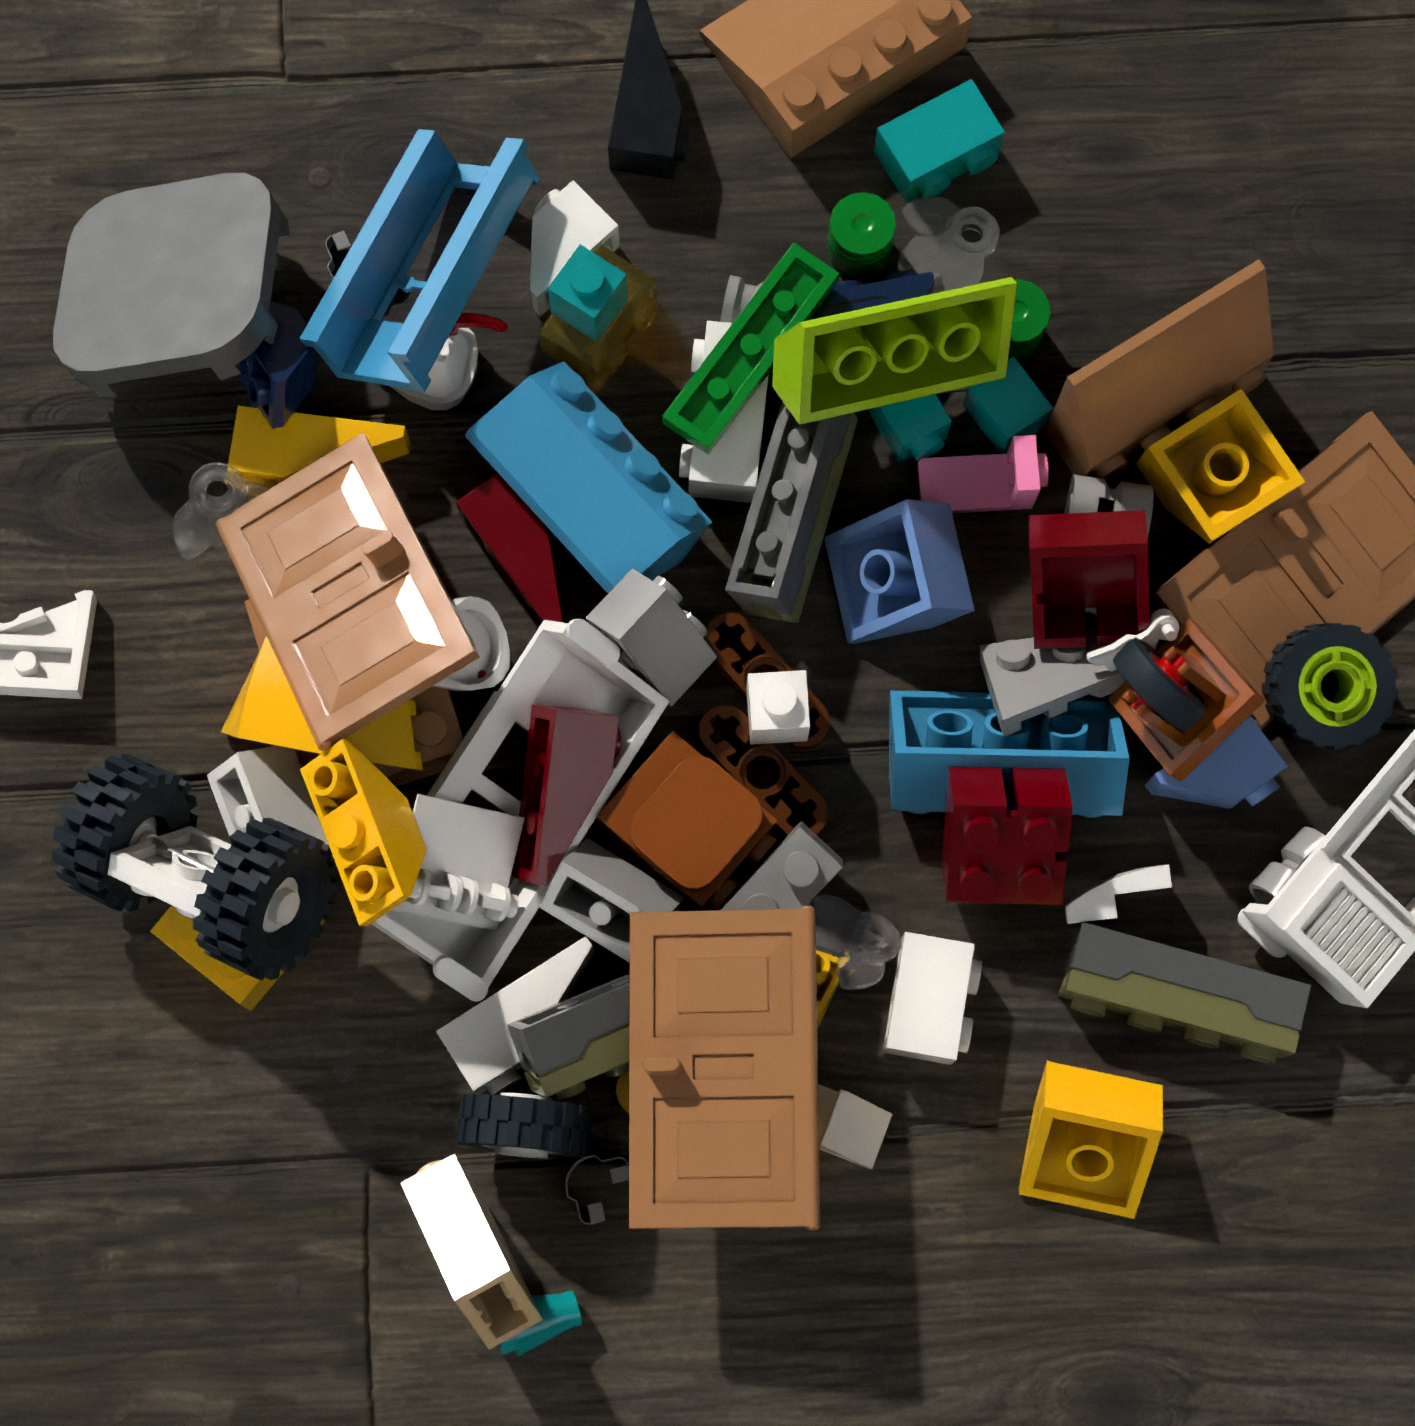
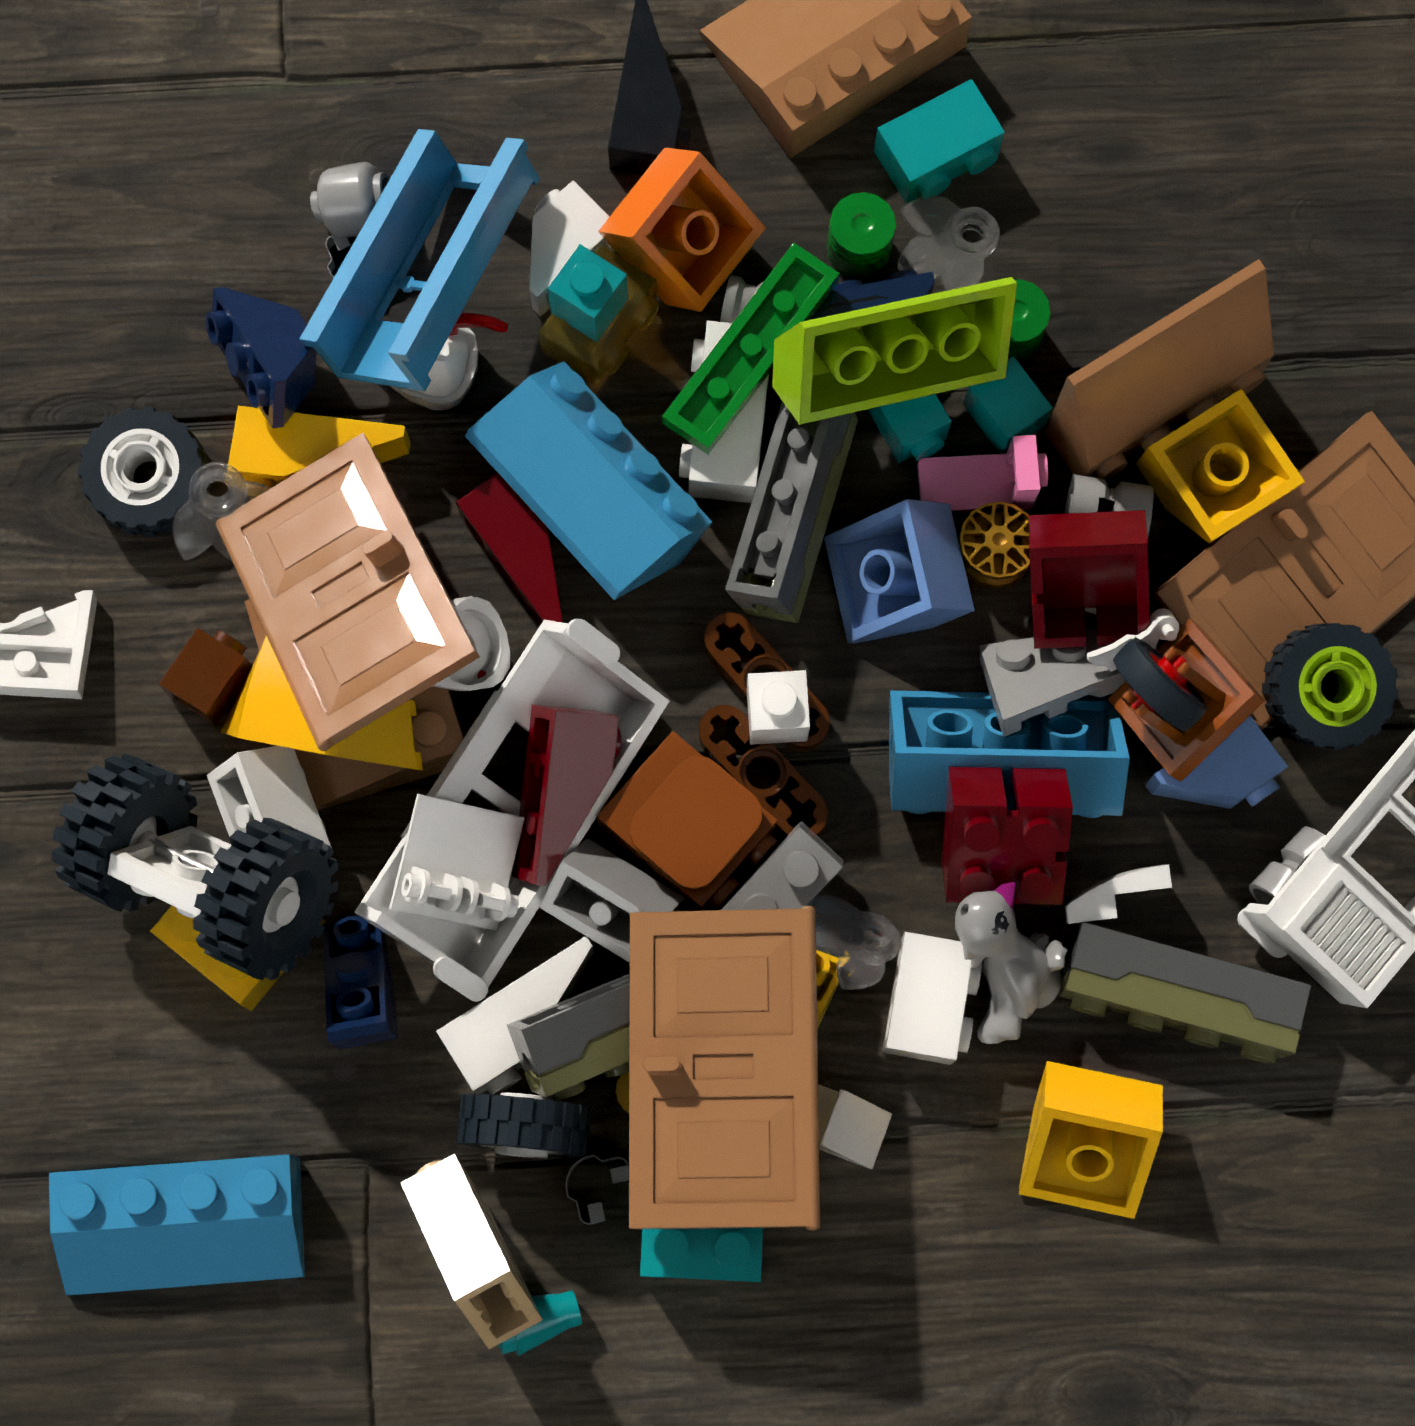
(119, 449): none -> black wheel
(169, 281): tile -> none
(177, 1224): none -> dark azure slope
(207, 674): none -> reddish brown brick
(347, 197): none -> light grey head
(358, 984): none -> dark blue slope
(366, 829): yellow slope -> none
(654, 633): light grey brick -> none
(683, 228): none -> orange brick
(702, 1254): none -> teal brick
(995, 545): none -> wheel
(1015, 966): none -> light grey animal

